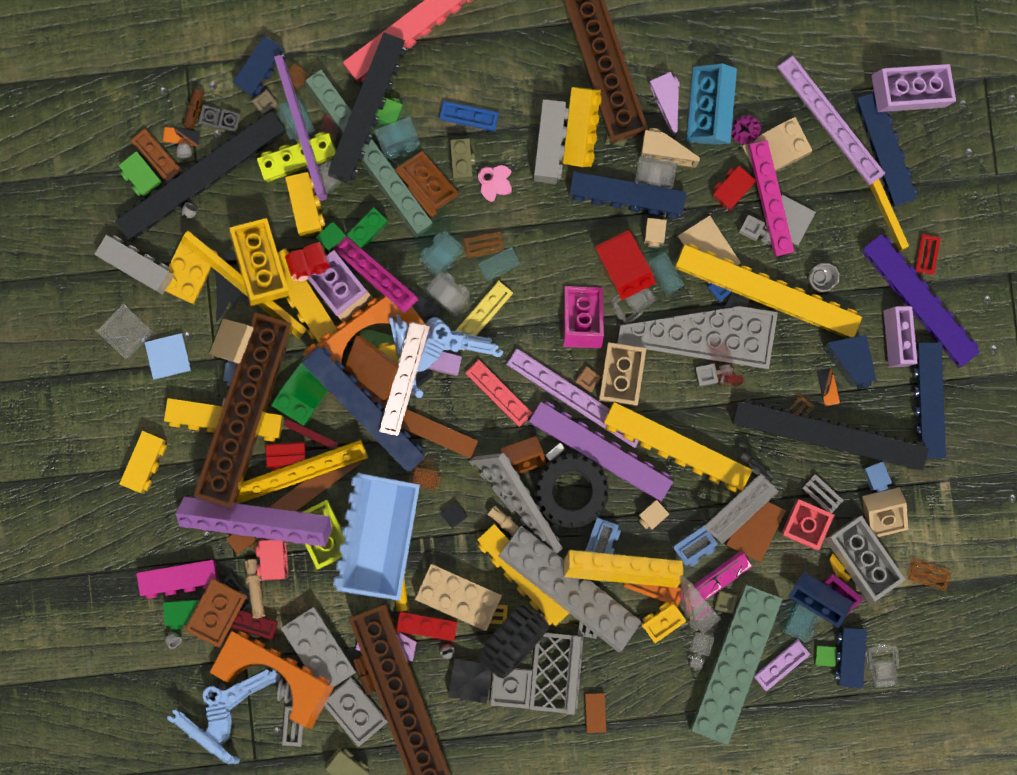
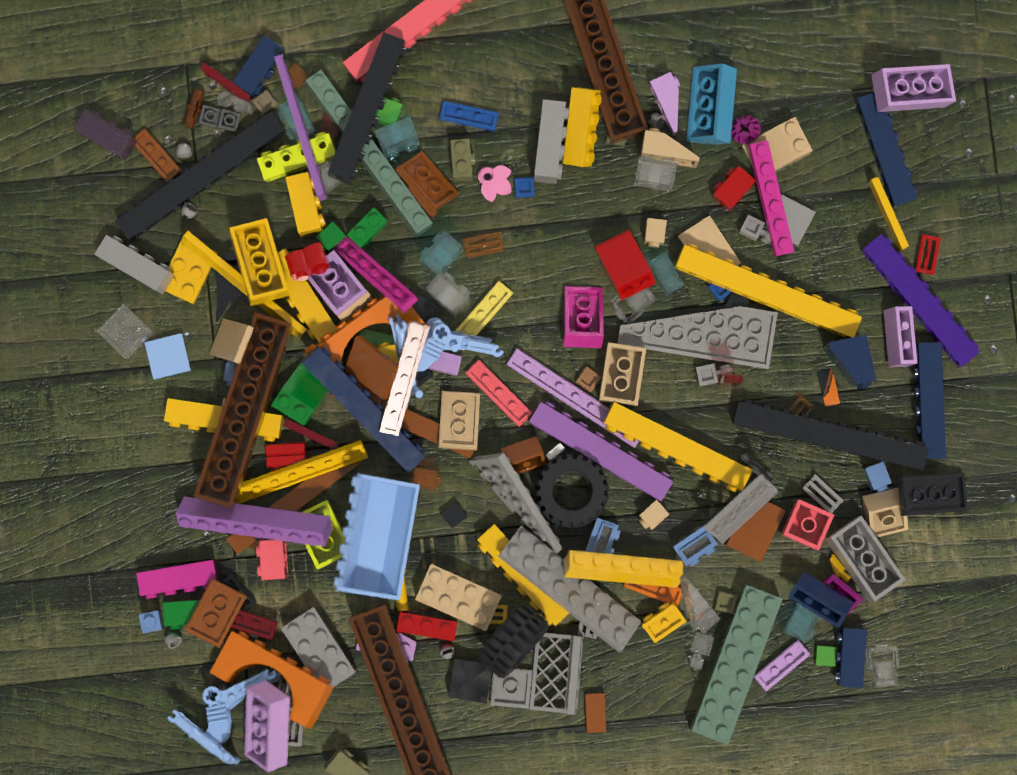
(105, 133): none -> clear purple brick
(140, 175): bright green brick -> none
(143, 462): yellow brick -> none
(151, 621): none -> medium blue brick
(179, 136): sticker -> none
(225, 83): none -> dark red tile
(239, 105): none -> clear plate
(254, 588): tan pin -> none
(267, 726): none -> lavender brick
(355, 712): light grey tile -> none
(364, 675): reddish brown axle -> none
(459, 420): none -> tan tile
(499, 264): clear light blue tile -> none
(503, 520): tan pin -> none
(524, 187): none -> blue tile
(627, 194): dark blue brick -> none
(656, 121): none -> light grey hinge
(722, 575): dark pink tile -> none
(823, 277): light grey hair -> none
(831, 120): lavender tile -> none
(914, 571): clear orange tile -> none
(932, 494): none -> black tile

